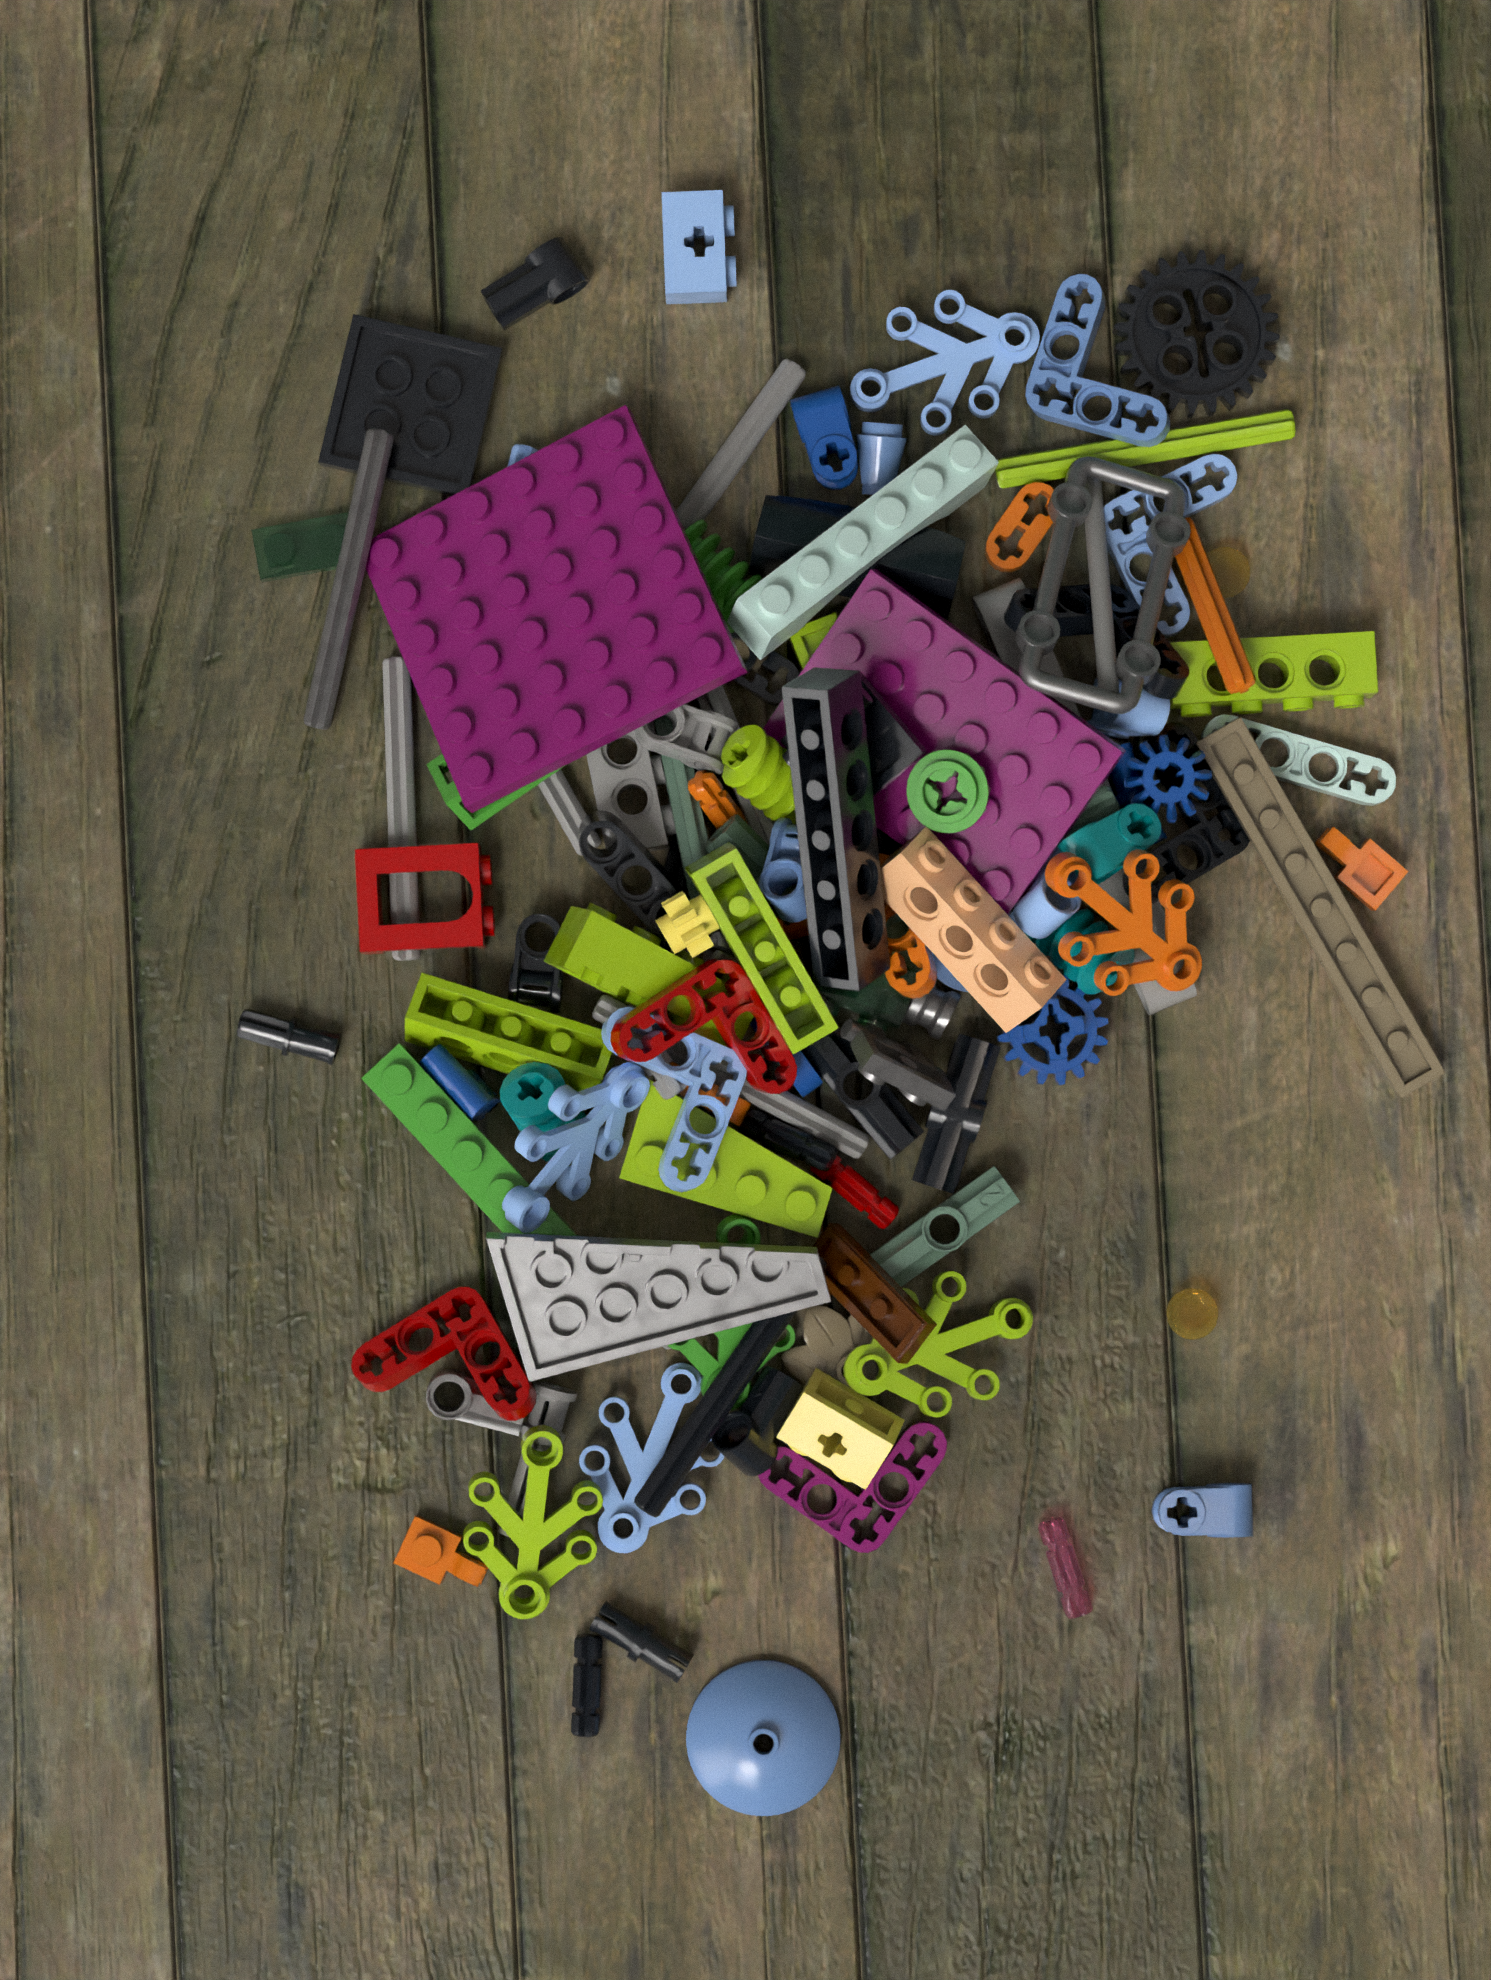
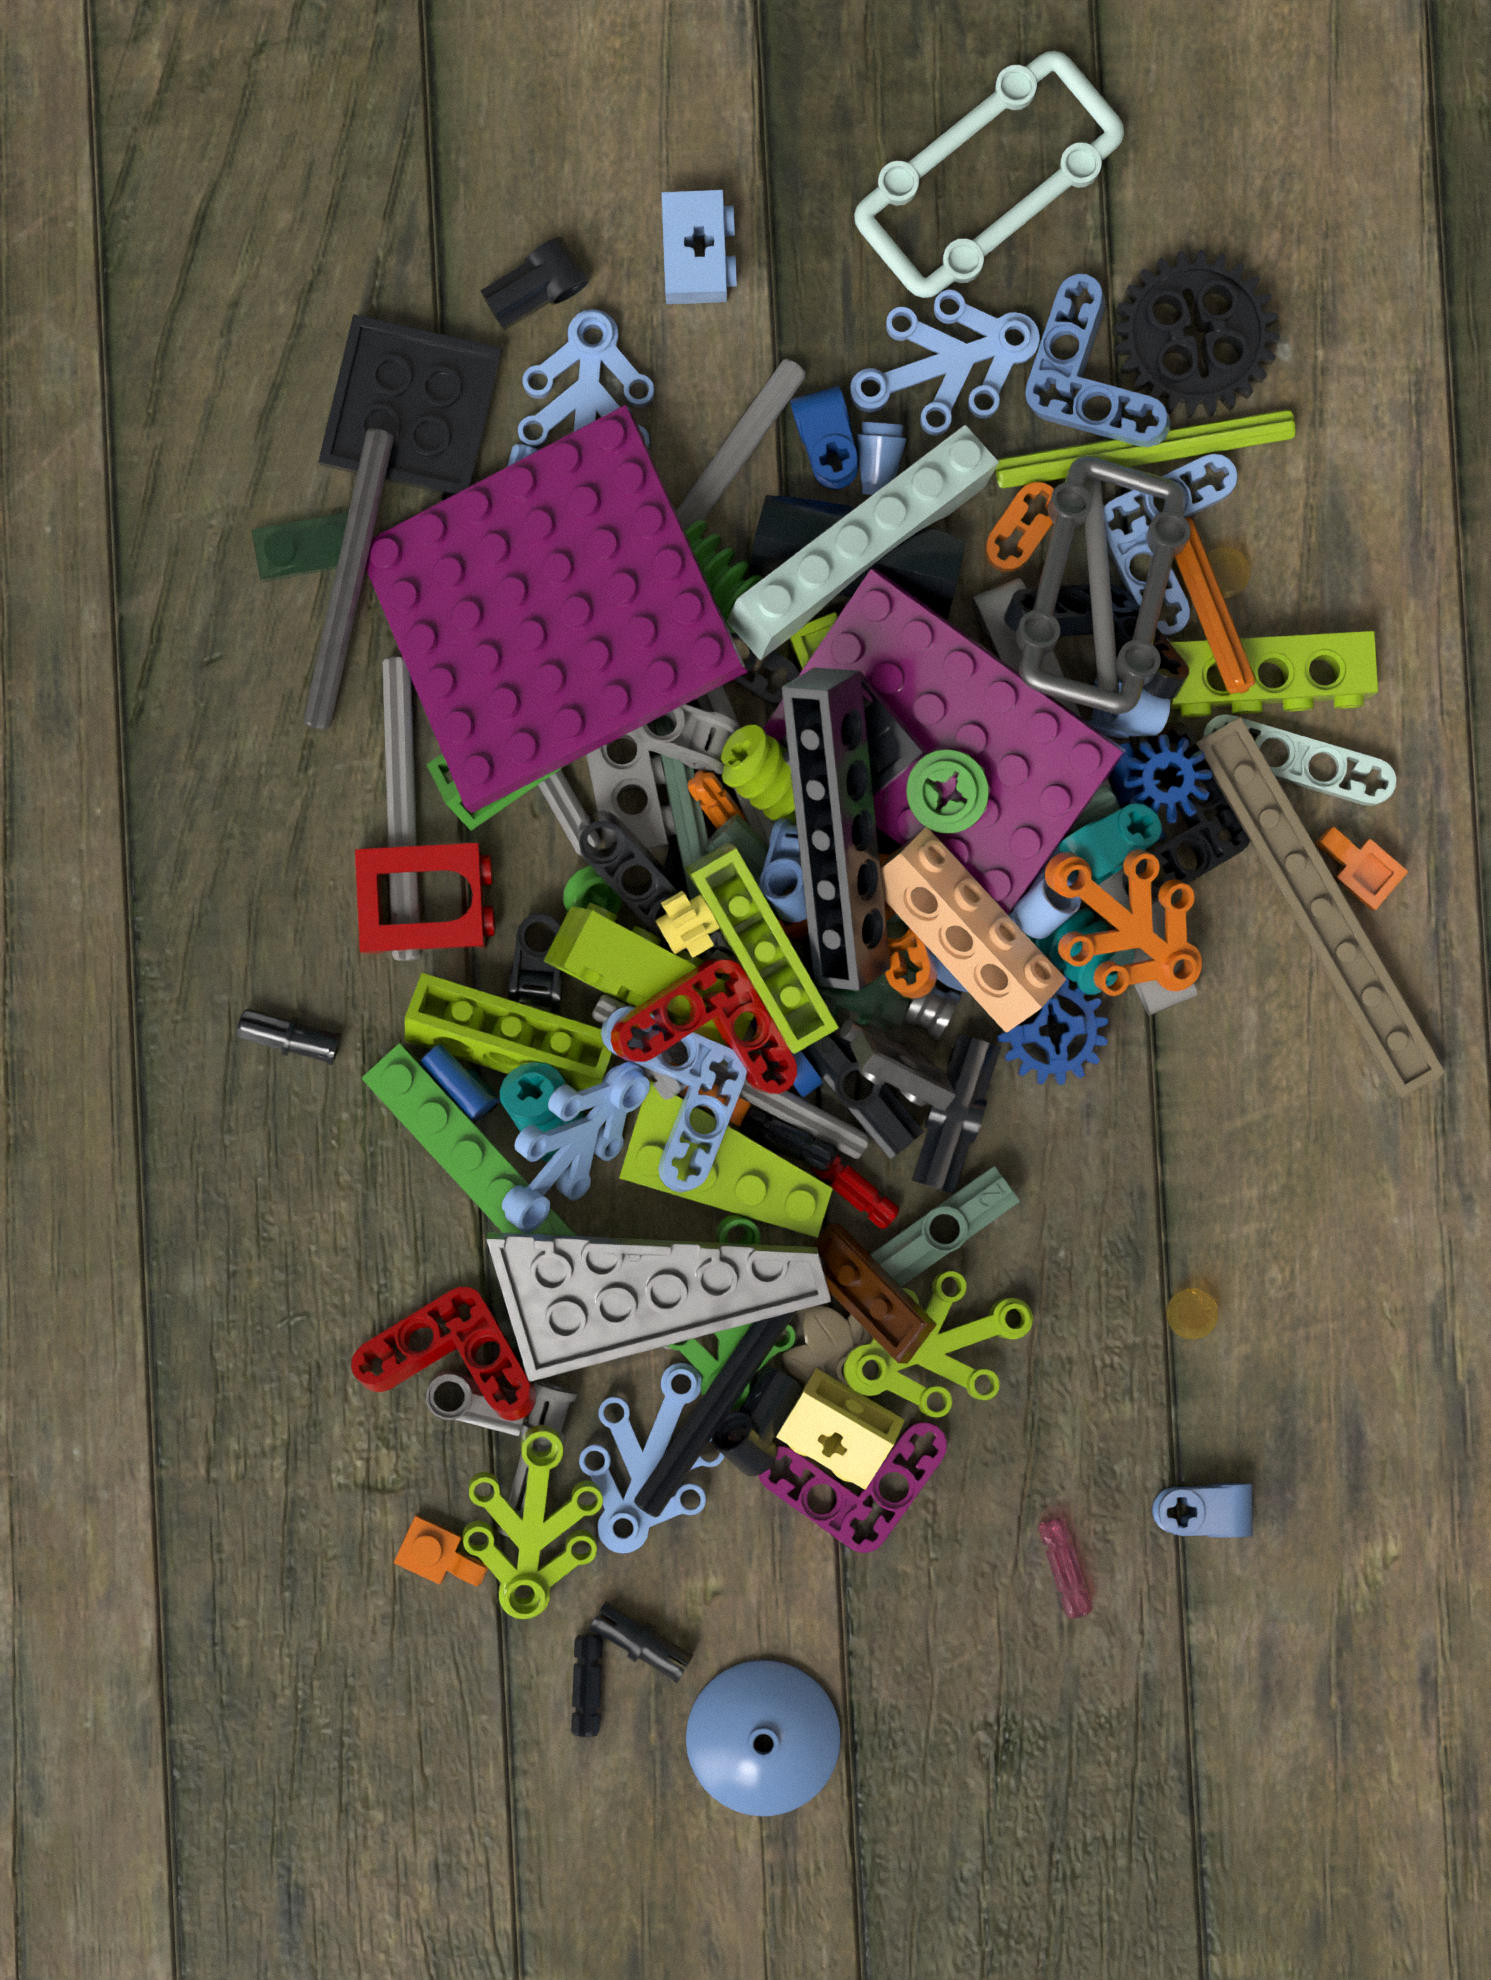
(587, 393): none -> light blue plant
(589, 887): none -> bright green hat
(1014, 91): none -> light aqua bar

